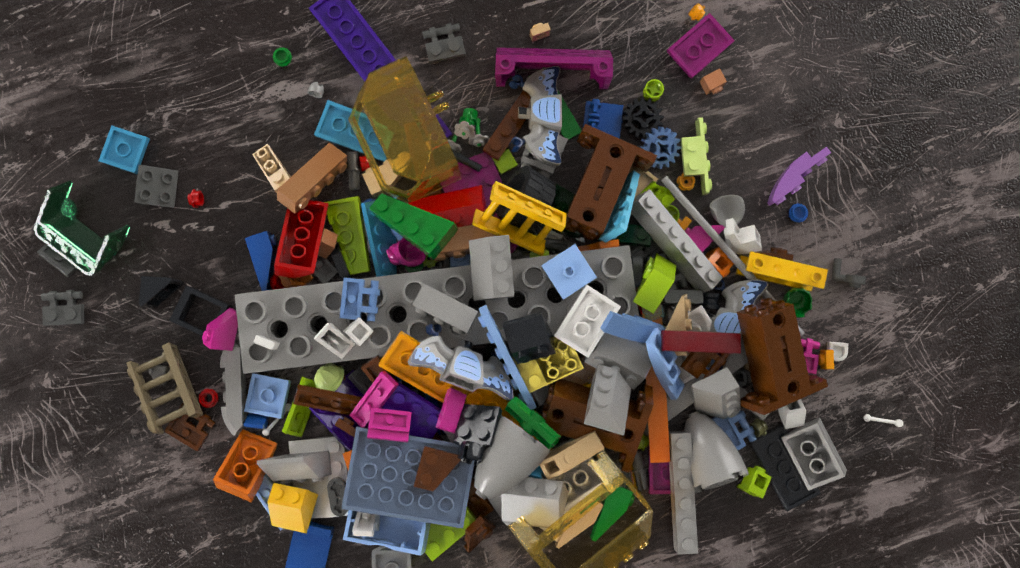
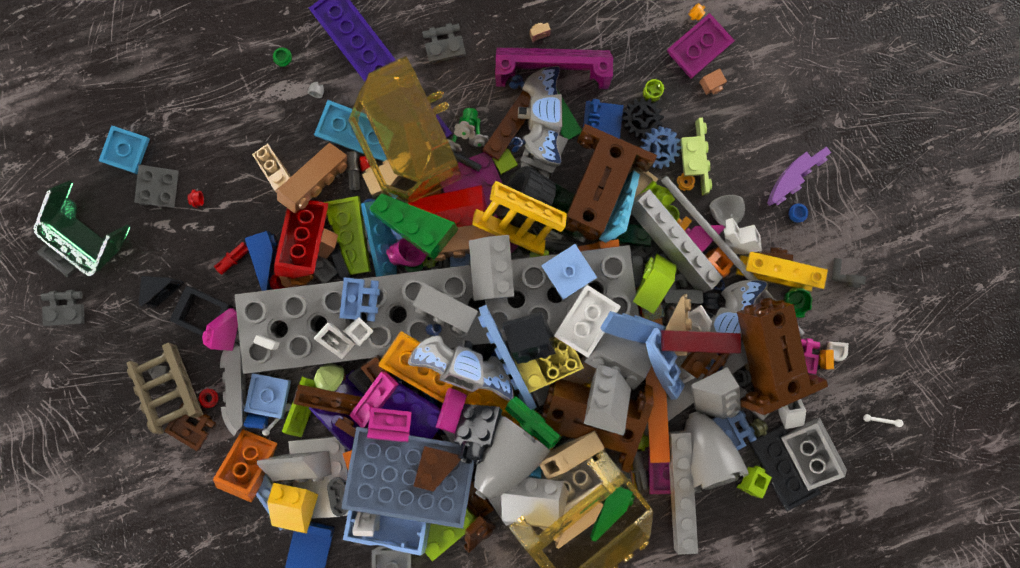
(231, 258): none -> red axle

